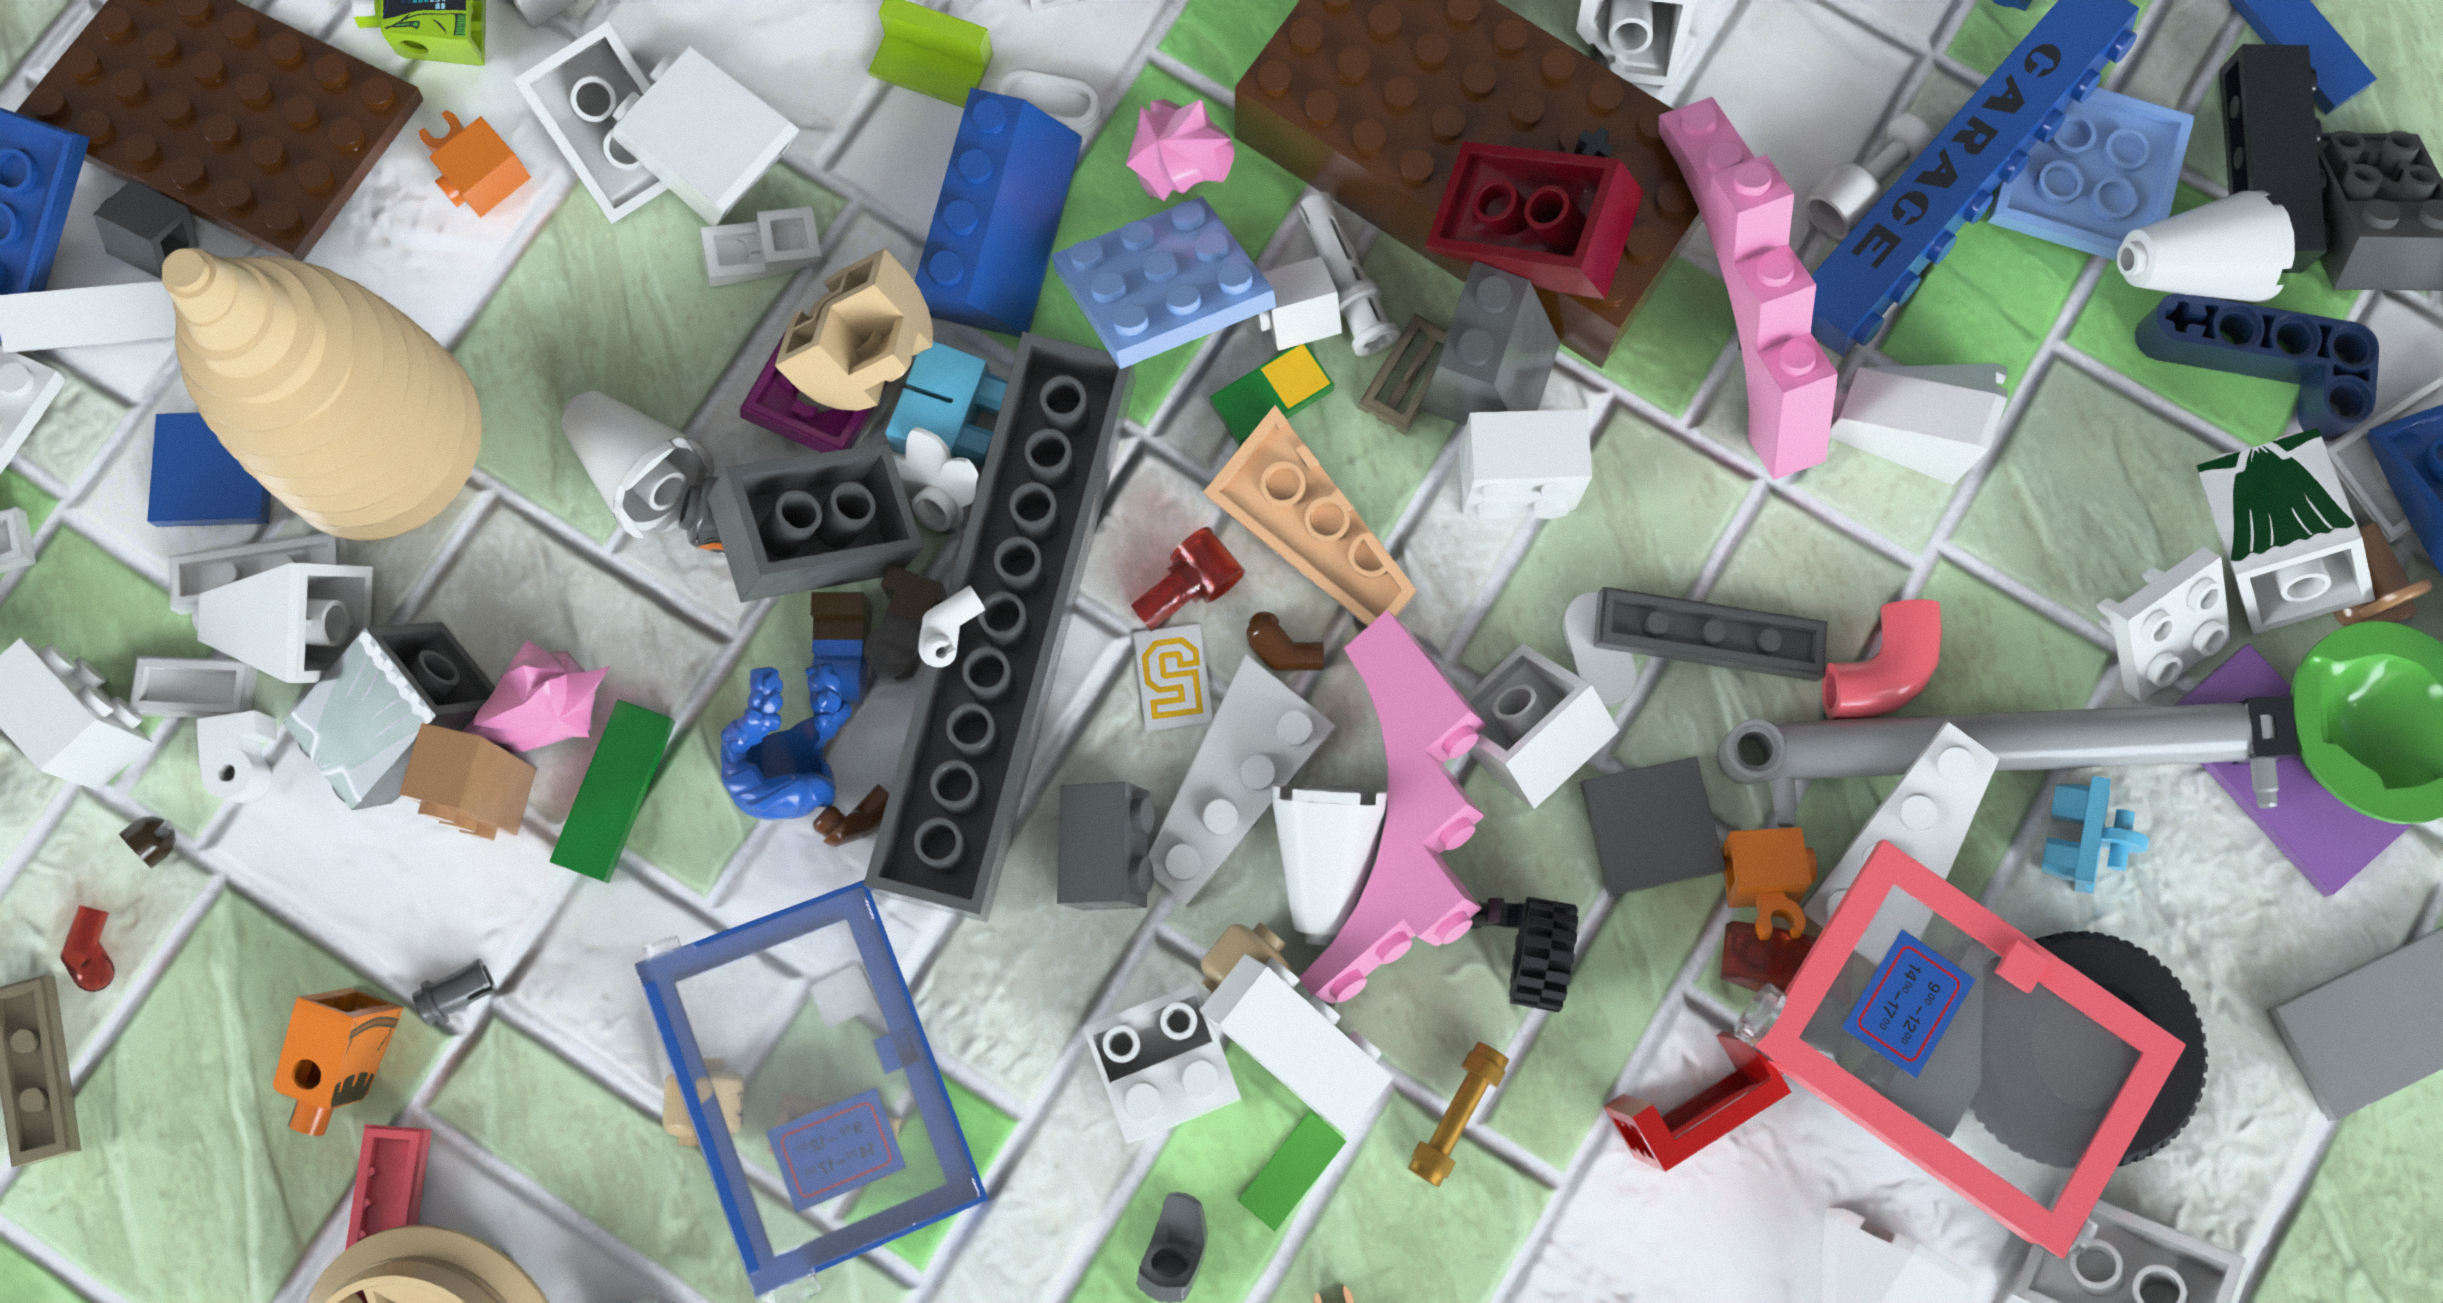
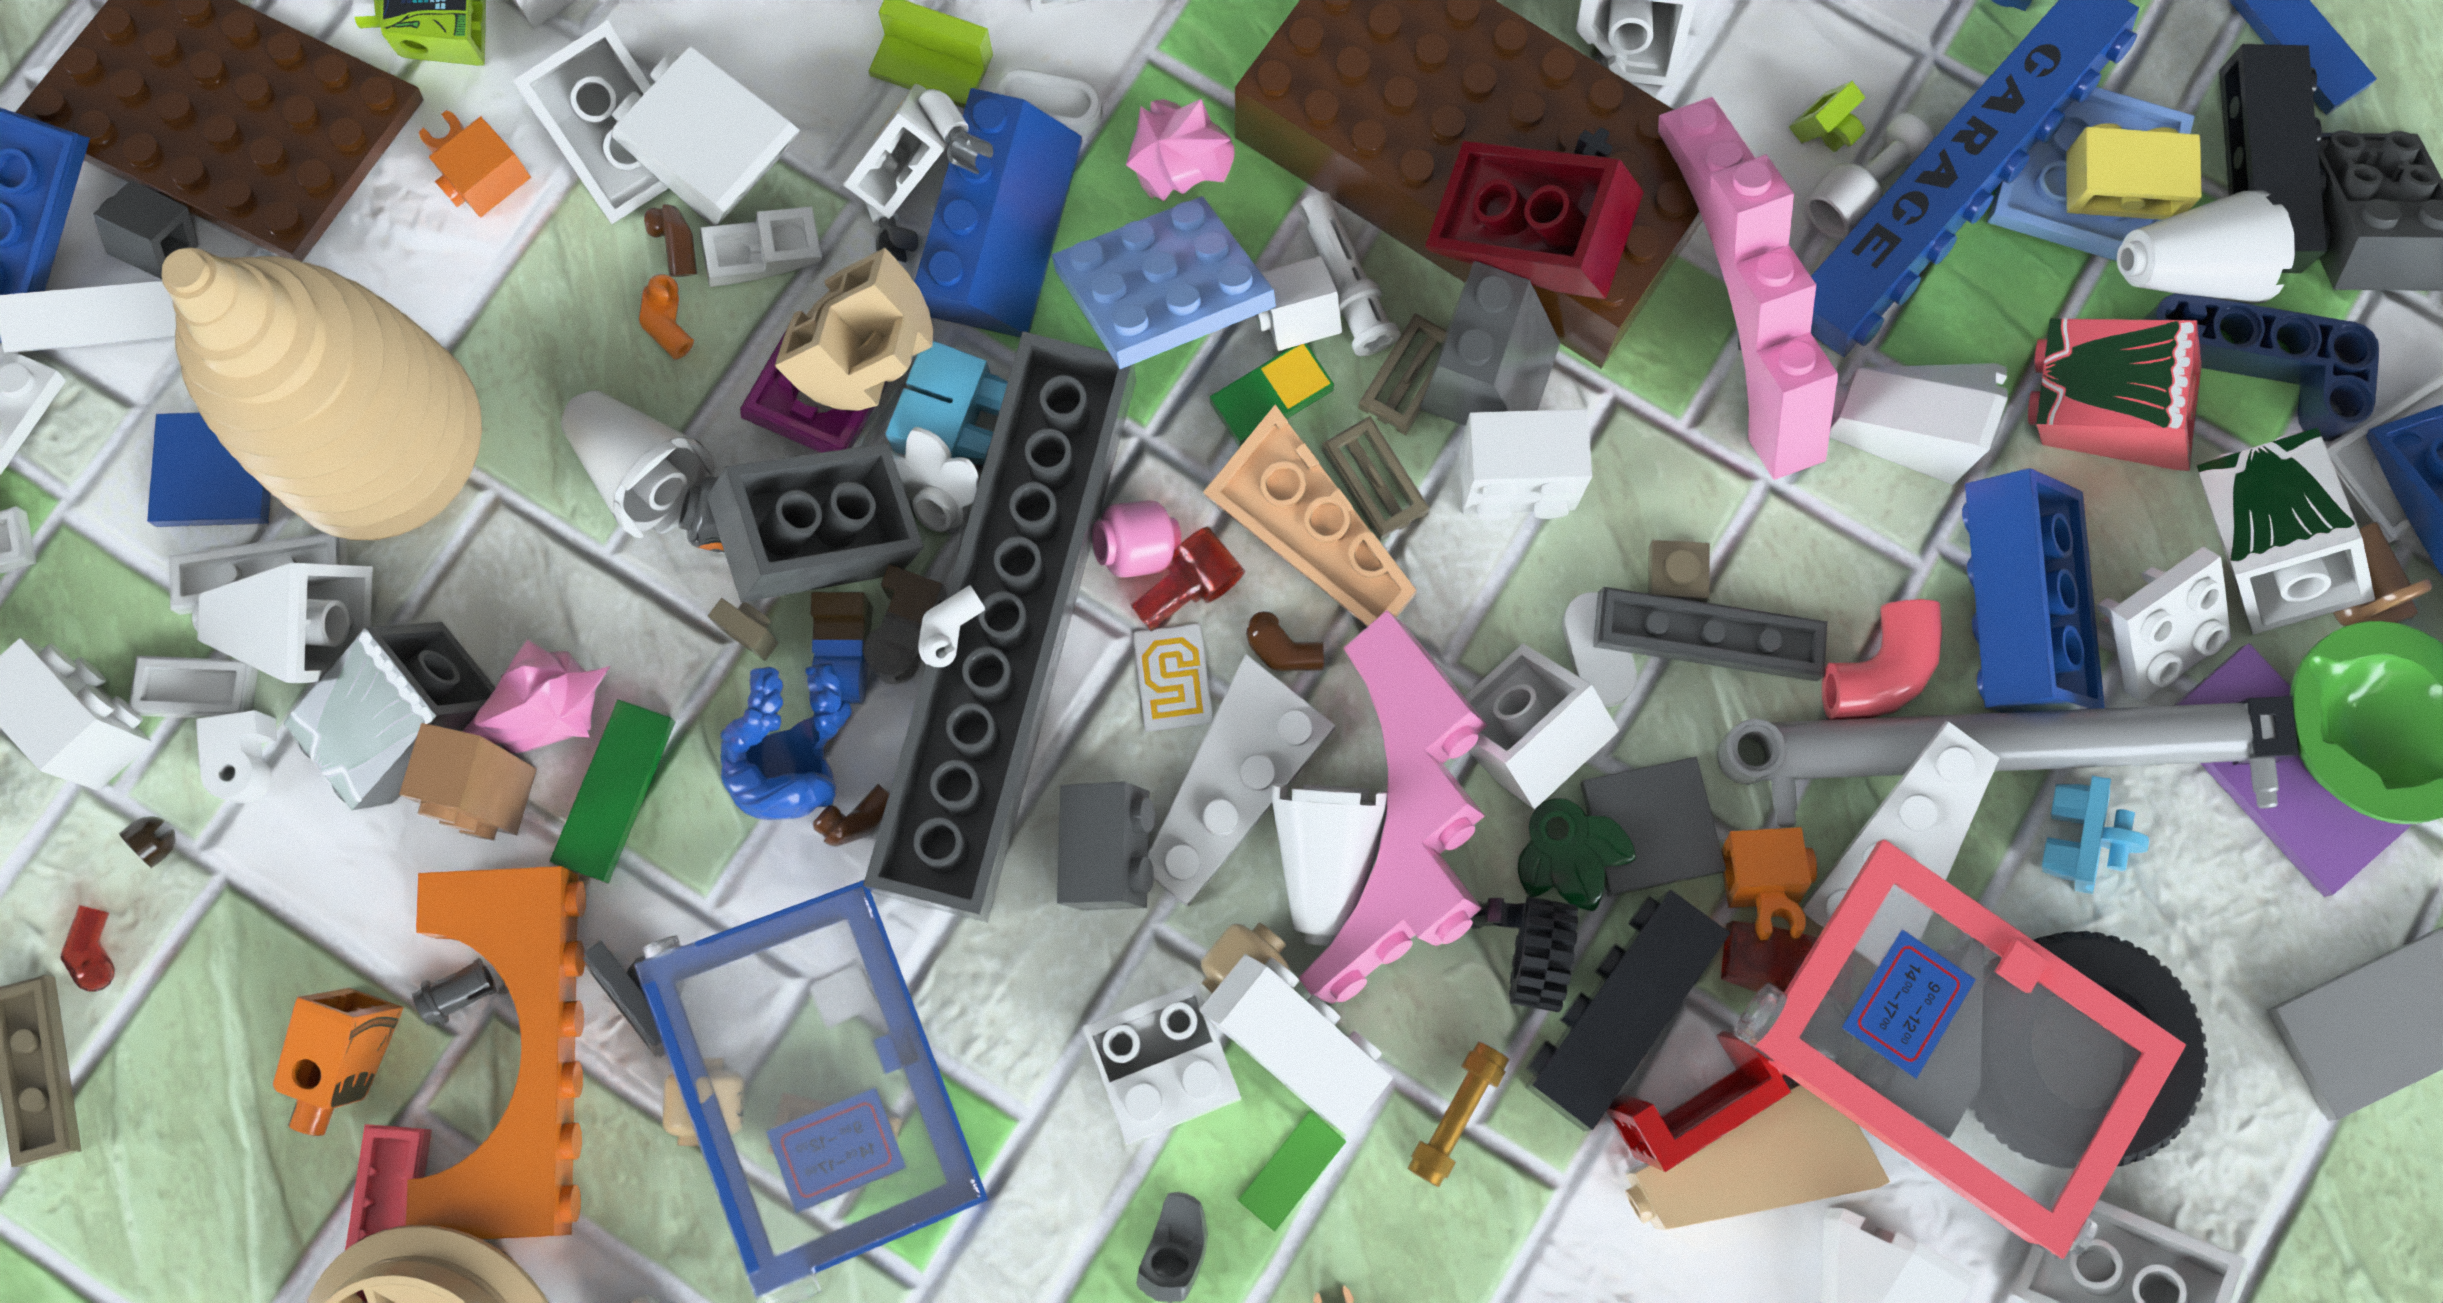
(524, 1170): none -> orange arch
(625, 992): none -> dark grey tile
(659, 316): none -> orange arm
(678, 239): none -> reddish brown arm
(745, 626): none -> dark tan plate
(902, 156): none -> white torso
(1135, 538): none -> bright pink head
(1399, 517): none -> dark tan tile
(1578, 860): none -> dark green plate
(1625, 1010): none -> black brick
(1679, 569): none -> dark tan plate
(1774, 1160): none -> tan slope
(1832, 118): none -> lime tile
(2032, 594): none -> blue slope
(2119, 389): none -> slope
(2133, 172): none -> light yellow brick

